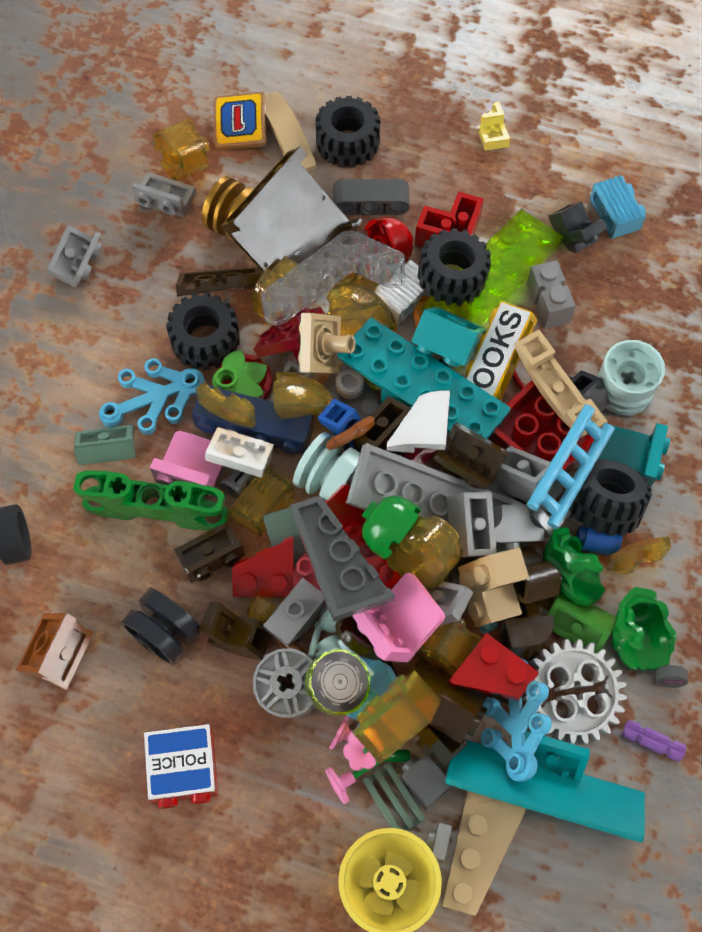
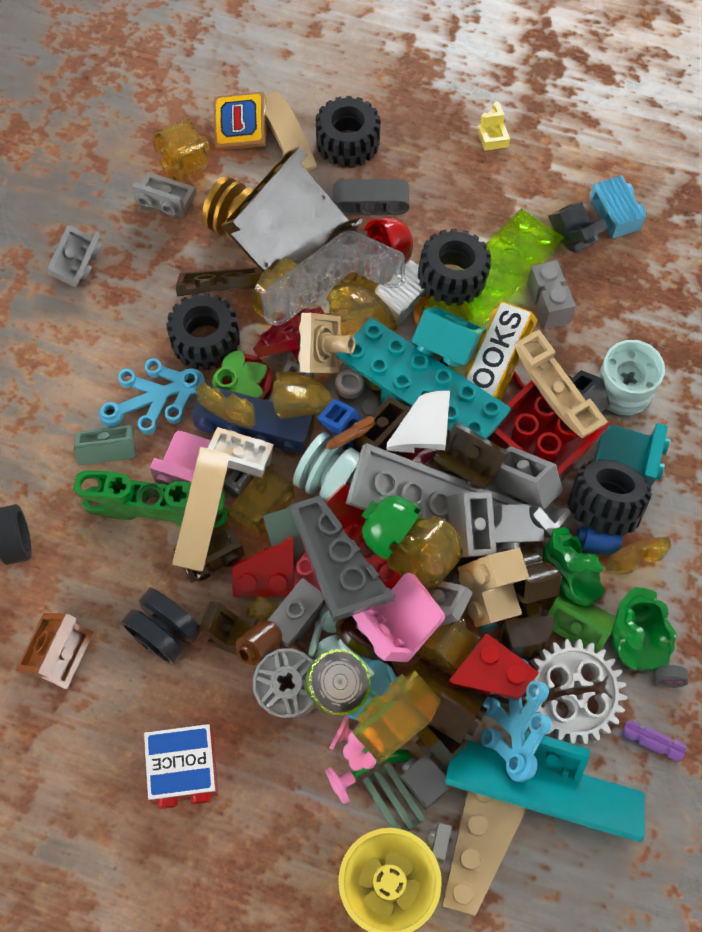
(201, 509): none -> tan slope
(258, 642): none -> reddish brown brick
(463, 216): red brick -> none
(554, 471): medium azure bar -> none

